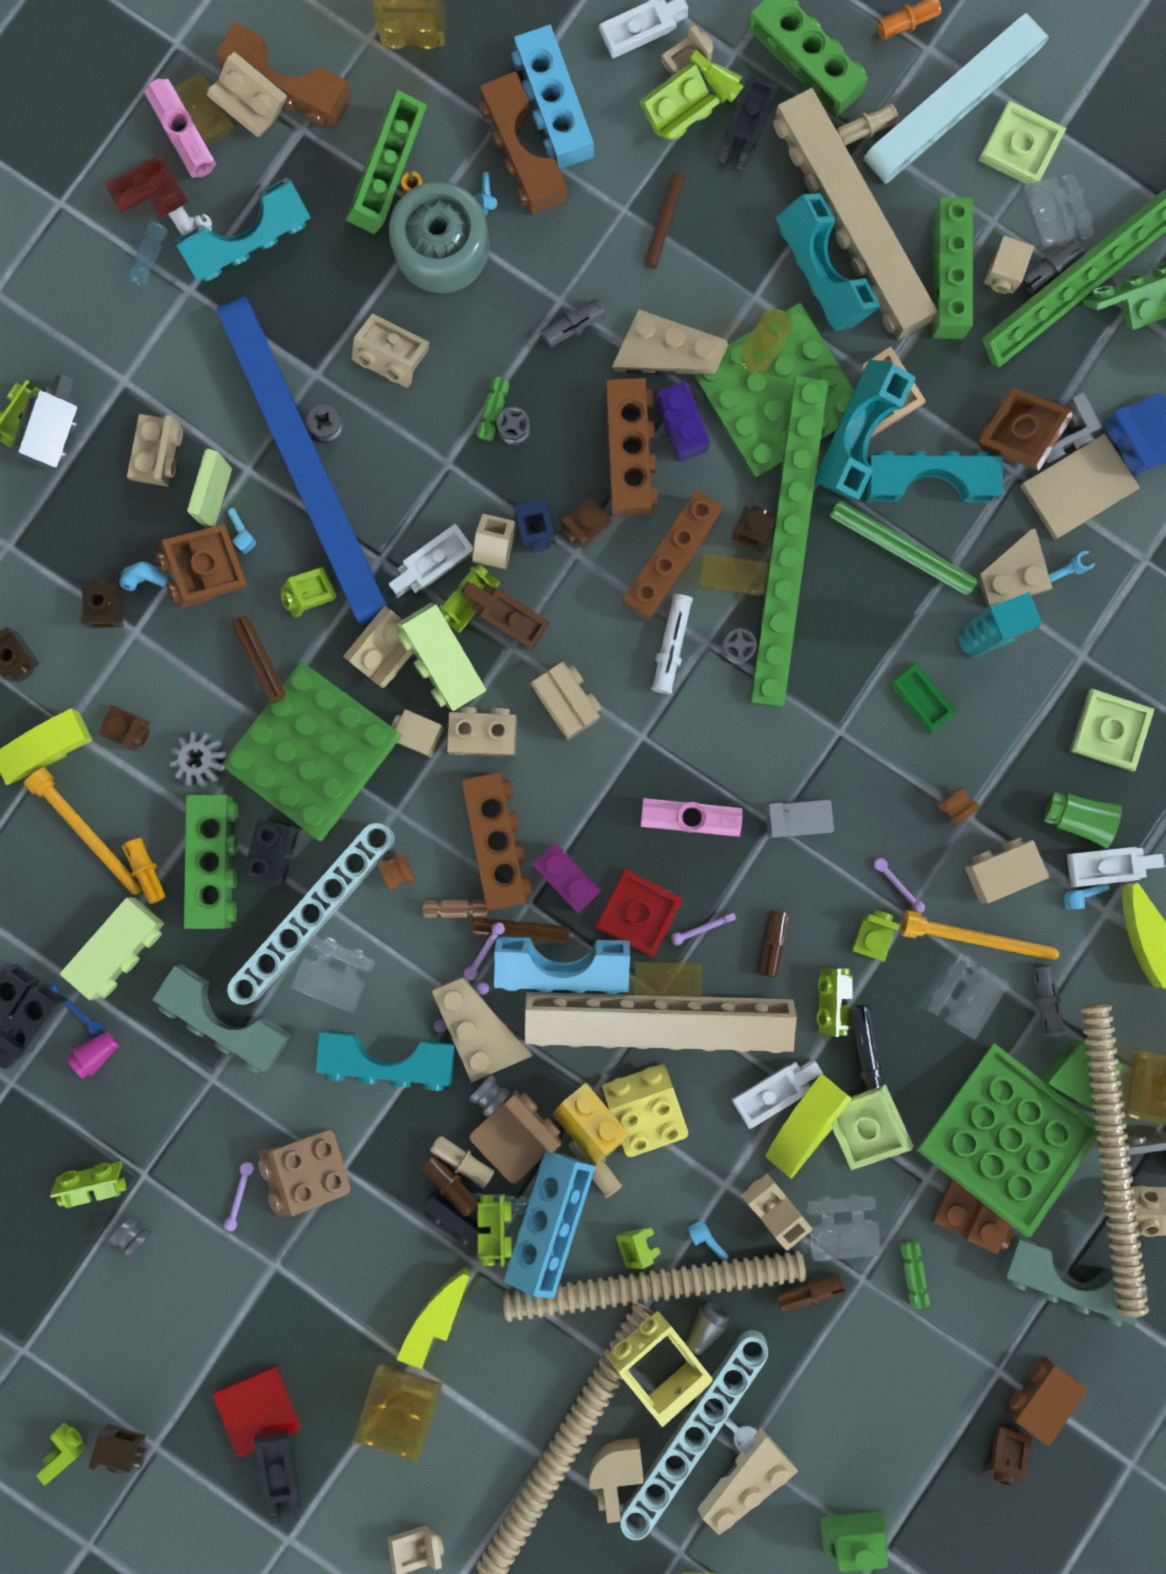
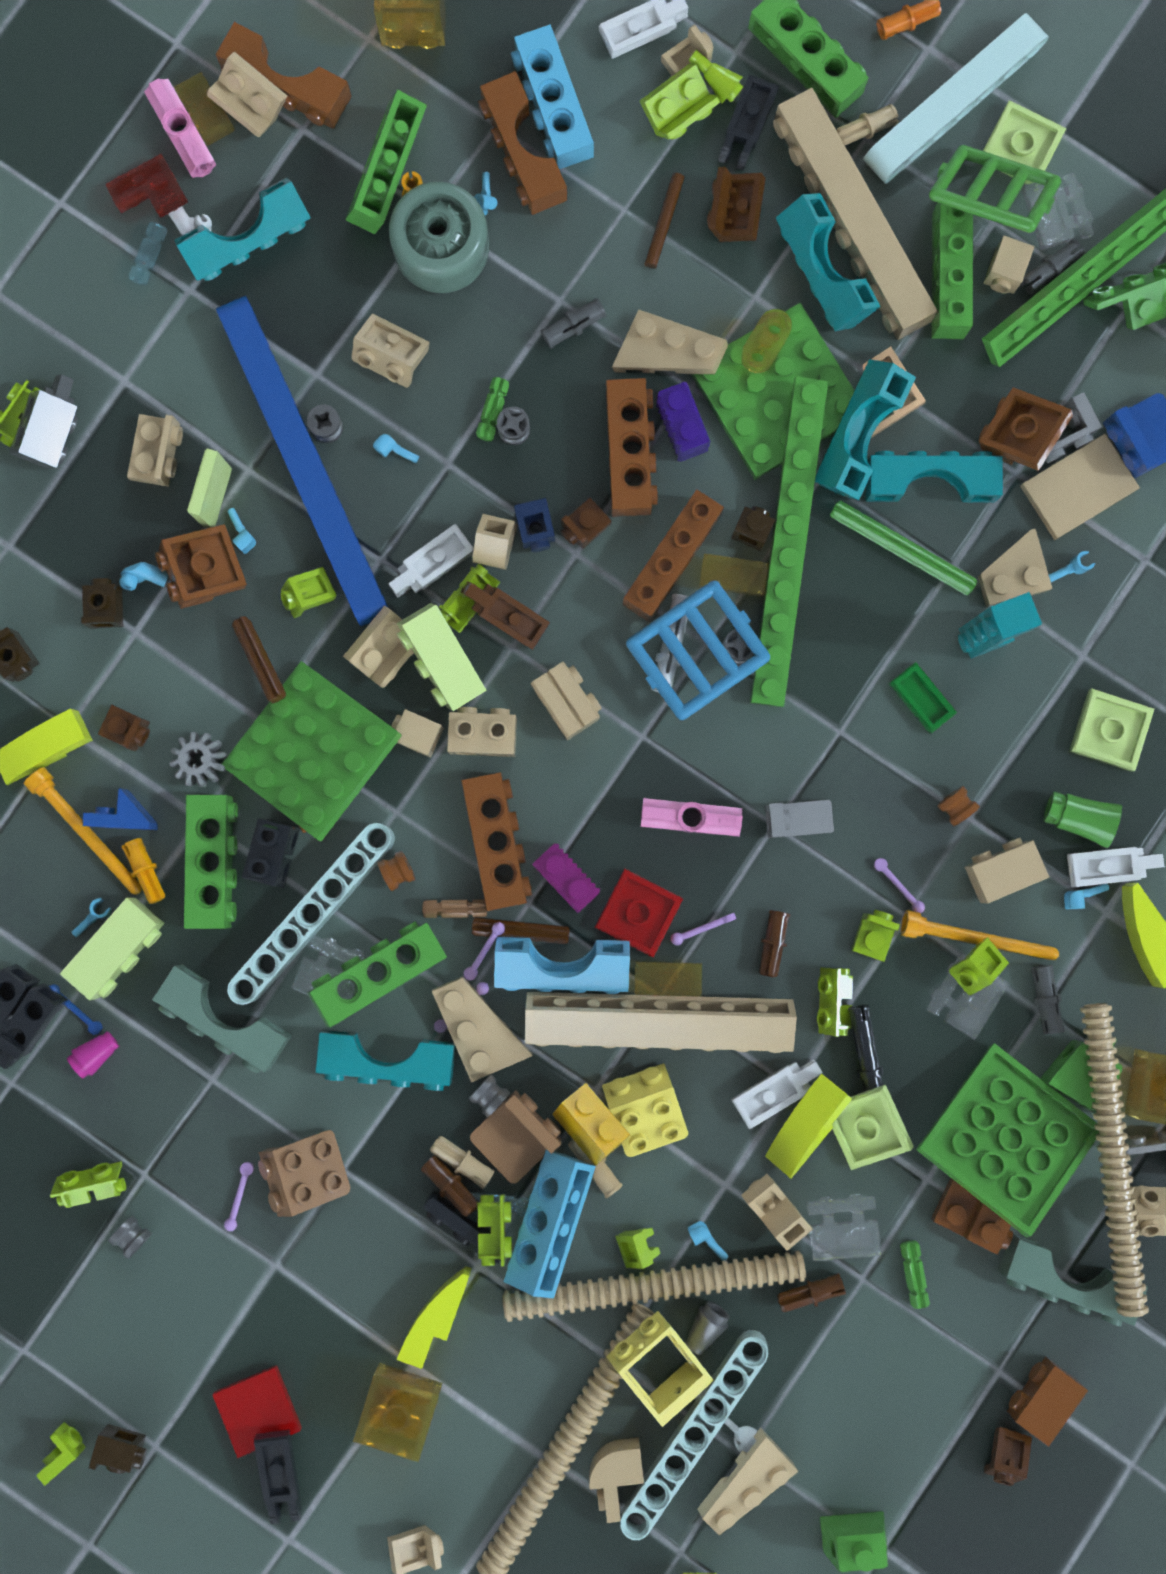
(92, 917): none -> medium azure hand
(129, 815): none -> blue slope
(386, 444): none -> medium azure hand
(425, 954): none -> bright green brick
(734, 673): none -> dark azure bar
(736, 205): none -> reddish brown bracket
(979, 967): none -> lime bracket
(1001, 212): none -> bright green bar

